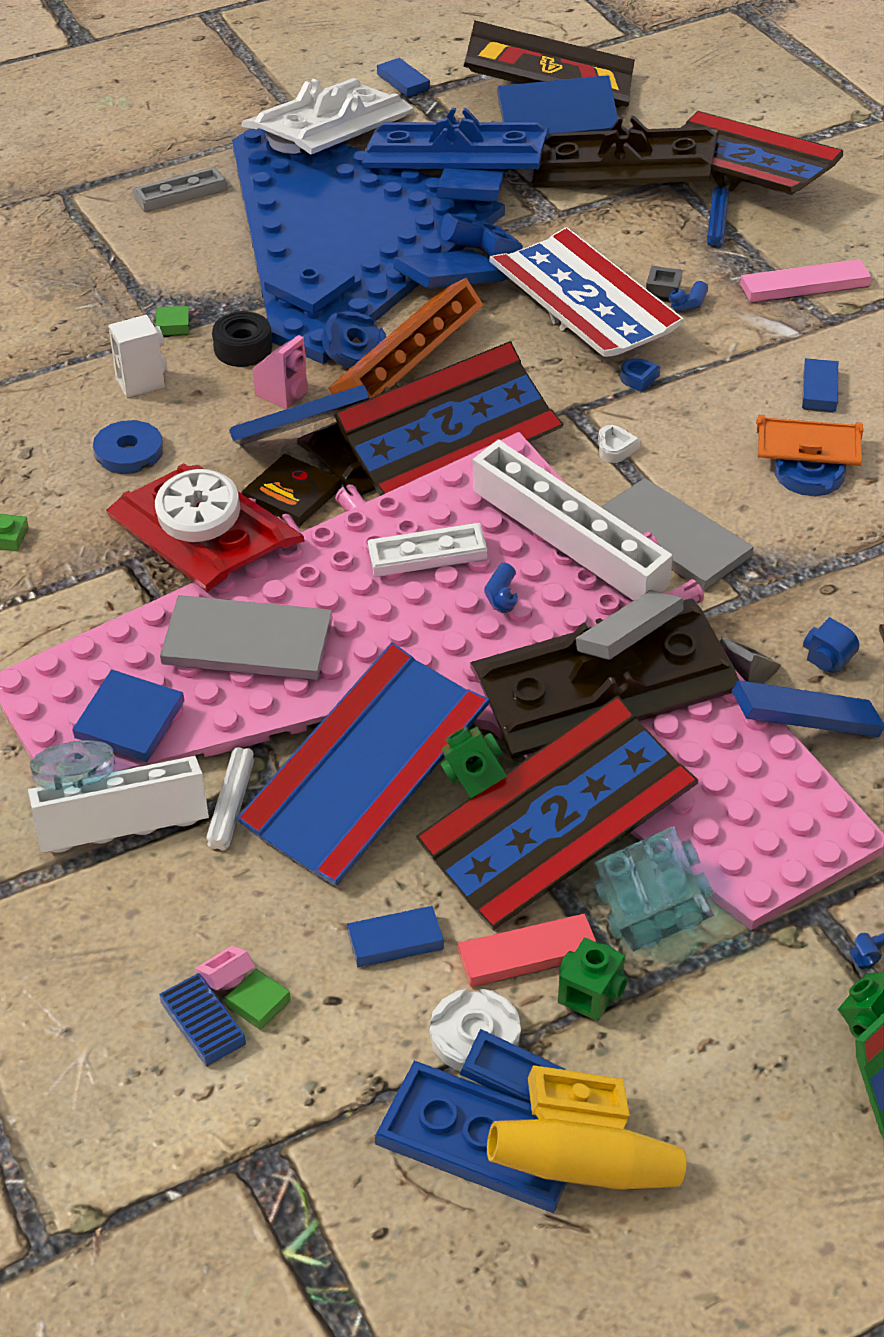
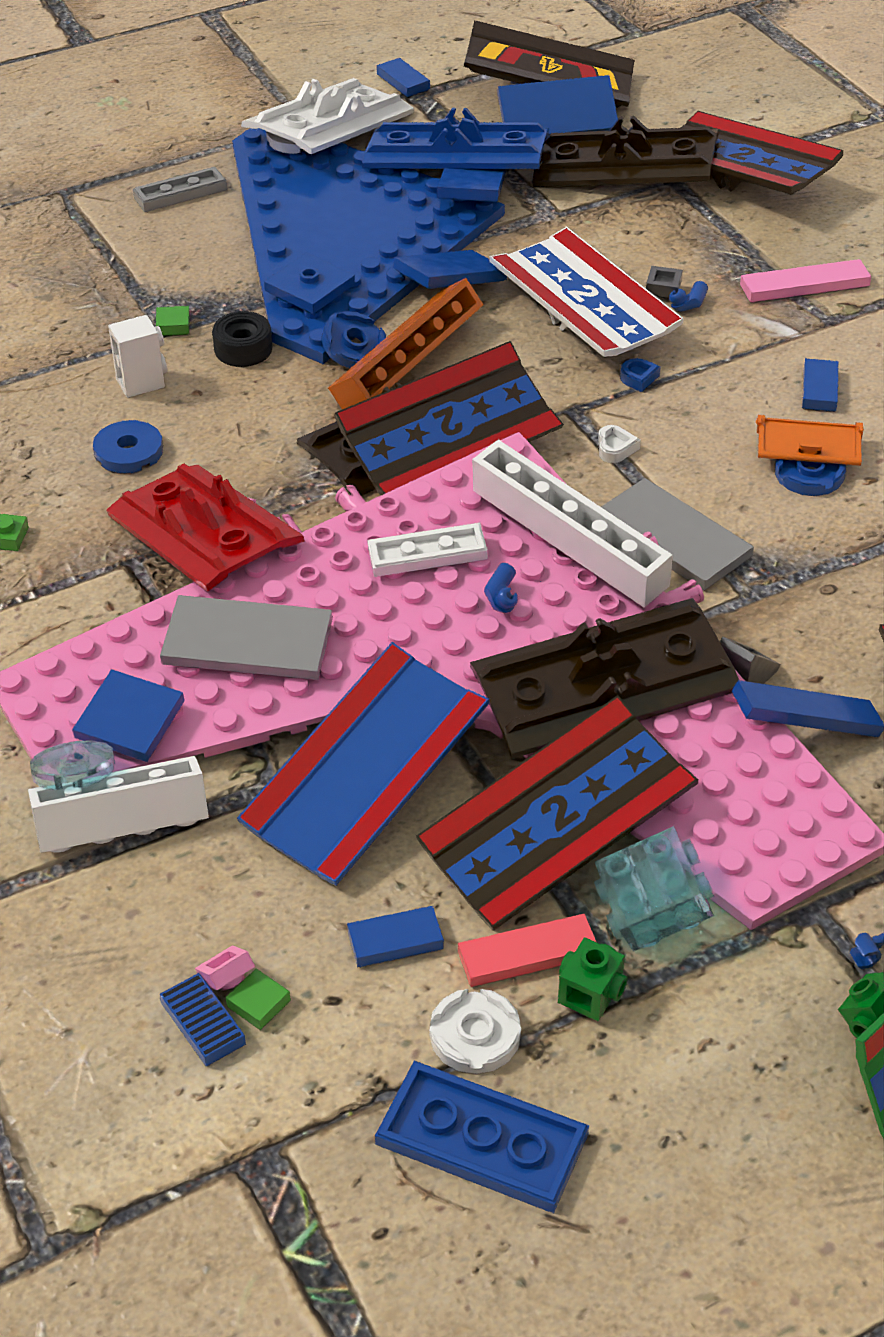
(178, 501): white wheel -> none
(230, 799): white axle -> none
(282, 374): bright pink slope -> none
(293, 488): dark brown tile -> none
(297, 416): blue tile -> none
(474, 774): green brick -> none
(478, 235): blue brick -> none
(502, 1065): blue tile -> none
(583, 1136): yellow plate -> none
(629, 624): light grey tile -> none
(718, 216): blue axle -> none
(831, 645): blue plate -> none

